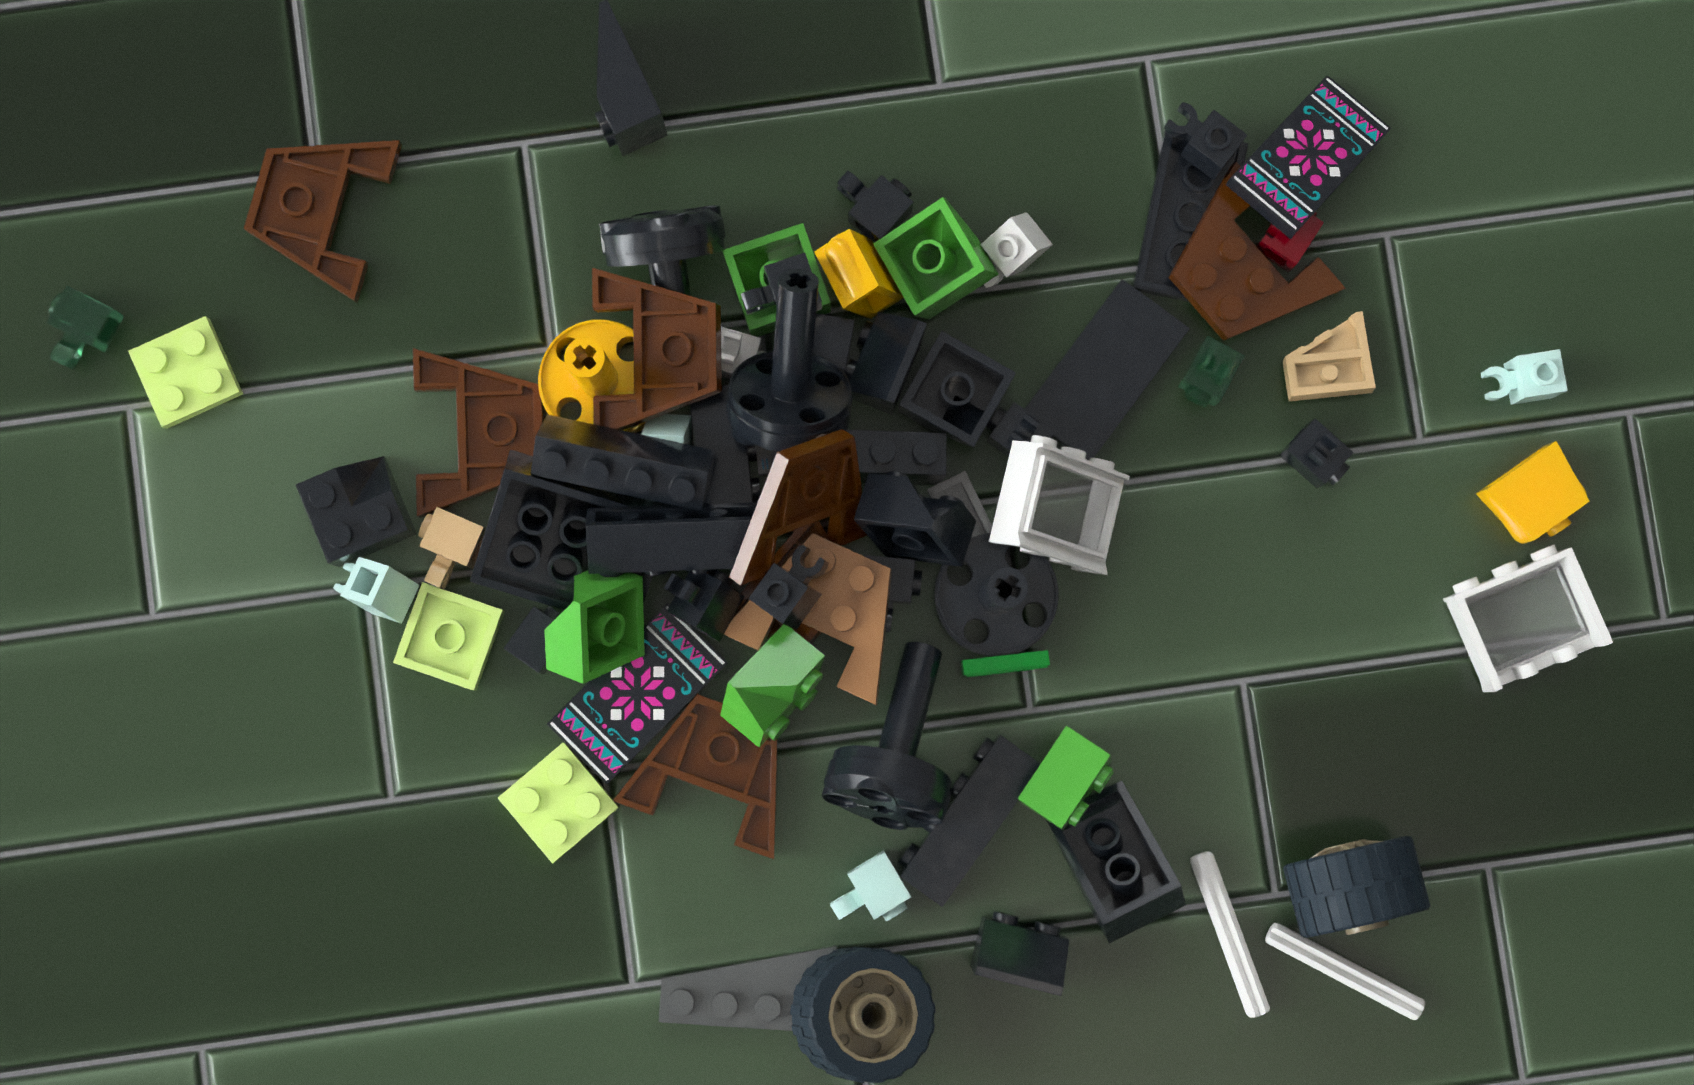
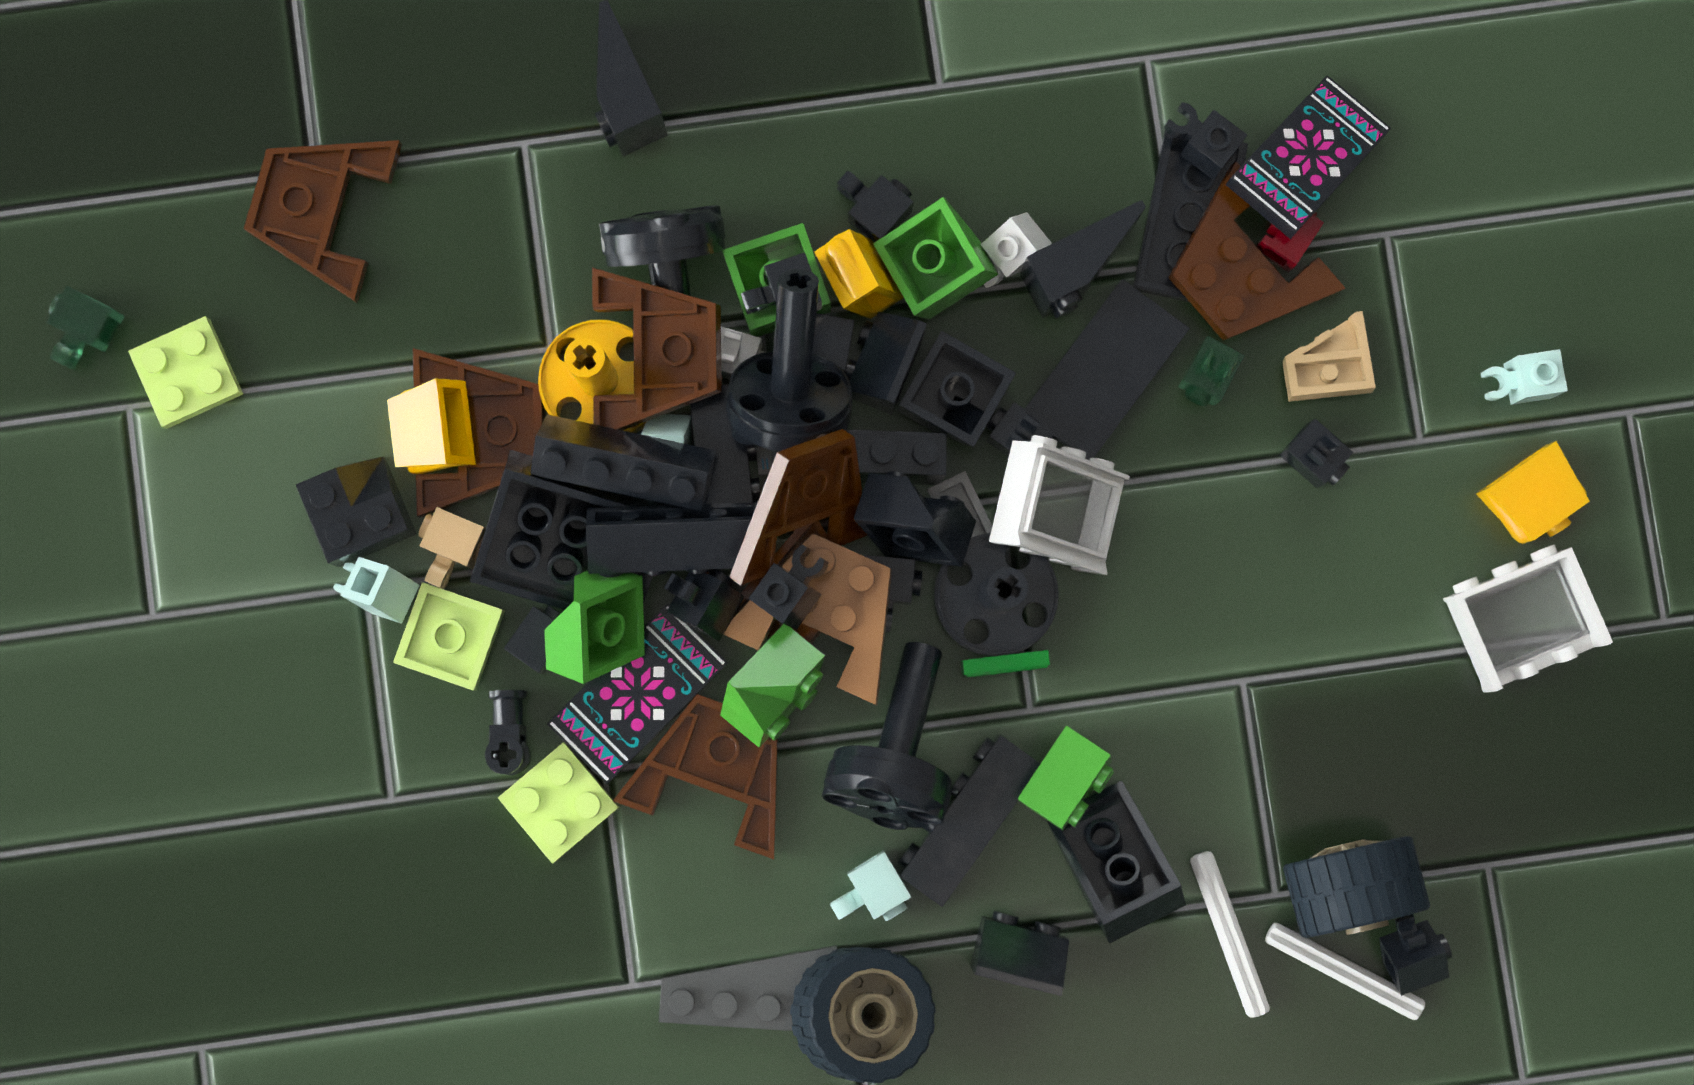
(431, 427): none -> torso
(507, 732): none -> black connector
(1068, 267): none -> black slope
(1415, 955): none -> black brick

